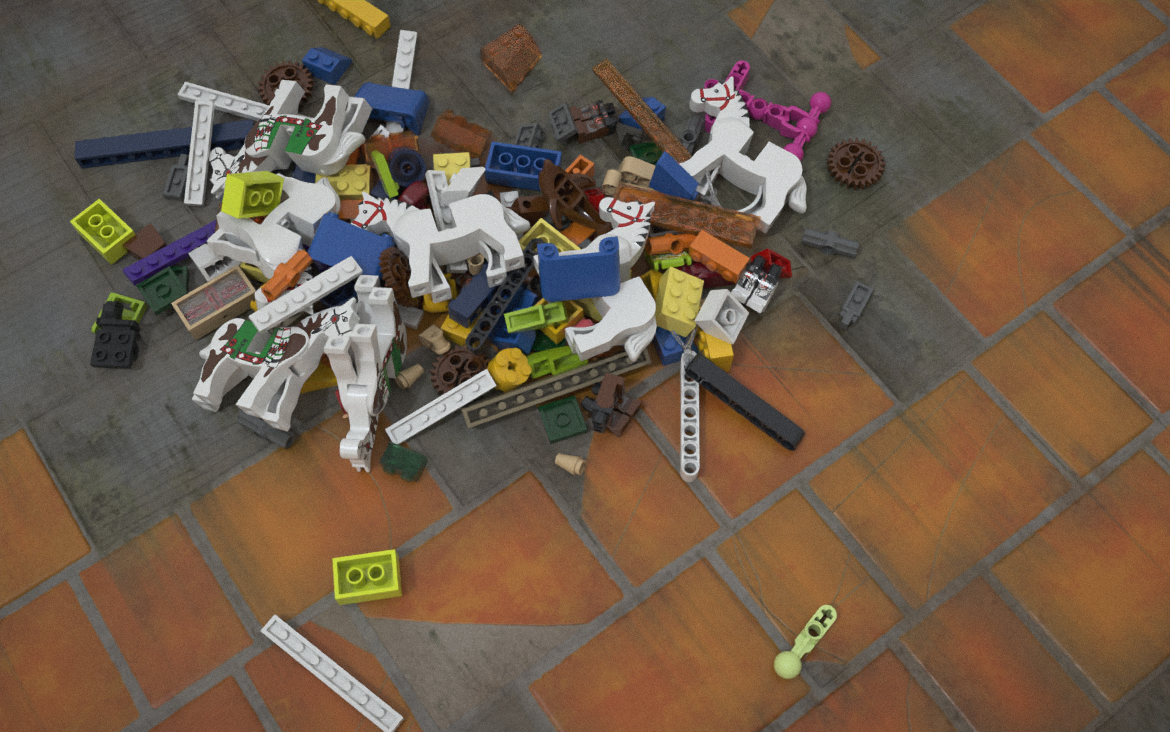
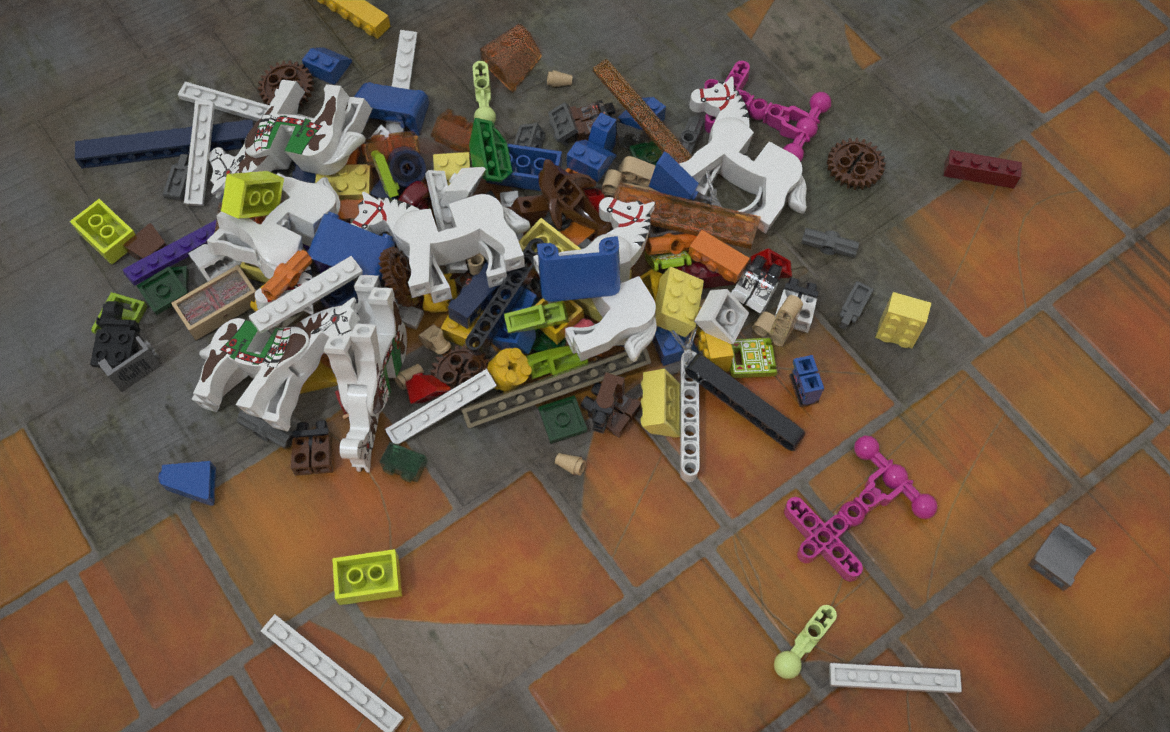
(133, 368): none -> flat silver panel
(190, 480): none -> blue slope
(311, 449): none -> reddish brown hips
(425, 388): none -> red slope
(483, 95): none -> yellowish green beam
(489, 151): none -> green wedge
(558, 79): none -> tan cone
(589, 159): none -> blue slope
(603, 132): none -> blue slope
(660, 403): none -> light yellow slope
(756, 357): none -> lime container
(781, 325): none -> tan beam
(806, 381): none -> blue hips
(808, 297): none -> white hips
(894, 477): none -> dark pink piece
(894, 678): none -> white plate
(903, 320): none -> light yellow brick
(982, 169): none -> dark red brick
(1061, 556): none -> flat silver panel

